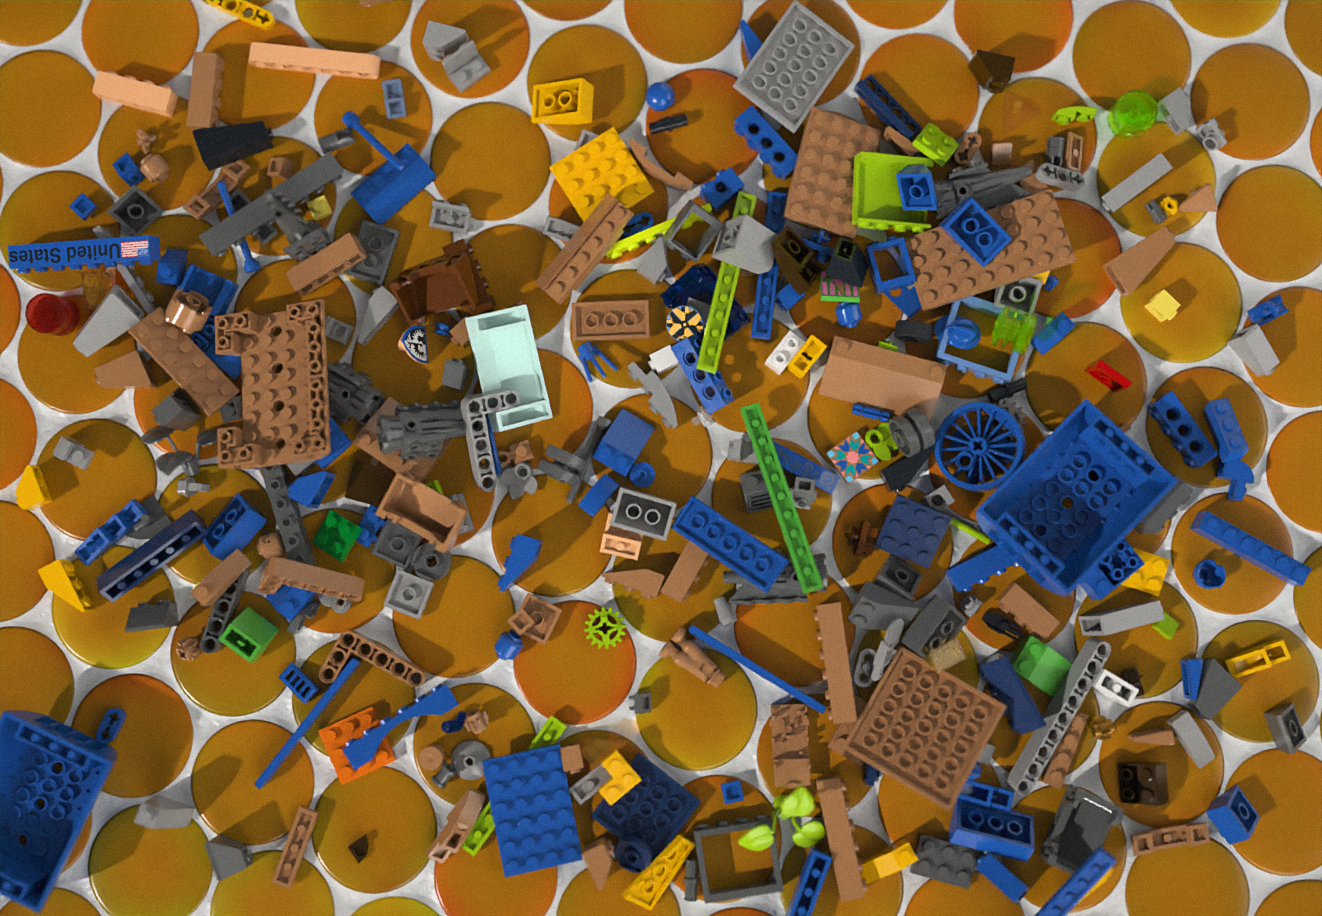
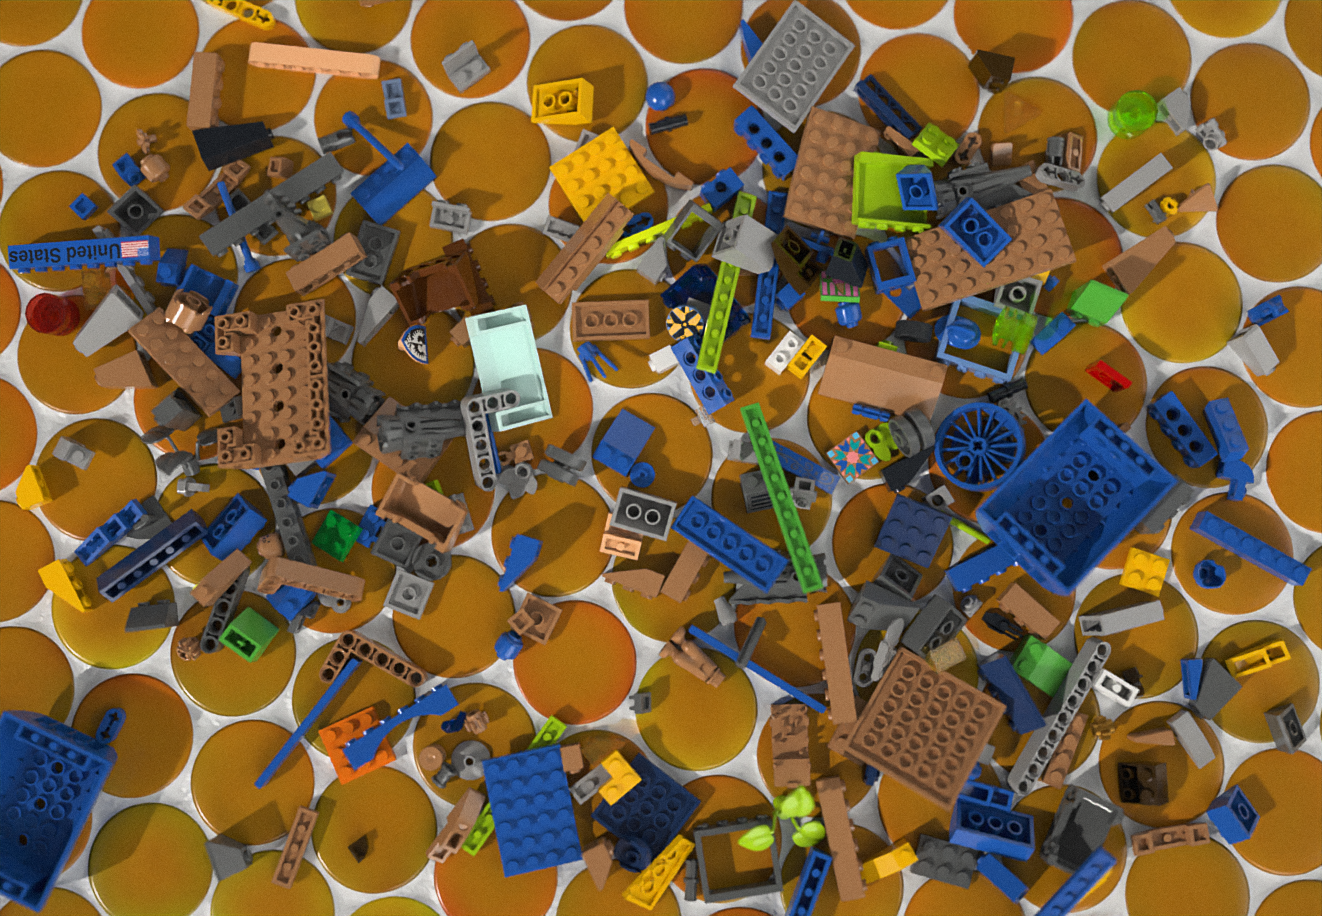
(134, 93): light nougat brick -> none
(164, 812): light grey slope -> none
(305, 698): blue slope -> none
(368, 483): dark brown slope -> none
(442, 329): blue bush -> none
(443, 39): light grey slope -> none
(455, 374): dark grey slope -> none
(598, 495): blue slope -> none
(603, 425): dark grey piece -> none
(605, 636): lime gear -> none
(661, 400): light grey slope -> none
(732, 791): blue plate -> none
(750, 642): none -> dark grey axle
(861, 547): reddish brown hips -> none
(1067, 115): lime slope -> none
(1095, 303): none -> bright green slope
(1112, 571): blue slope -> none
(1162, 306): light yellow brick -> none
(1166, 627): lime slope -> none

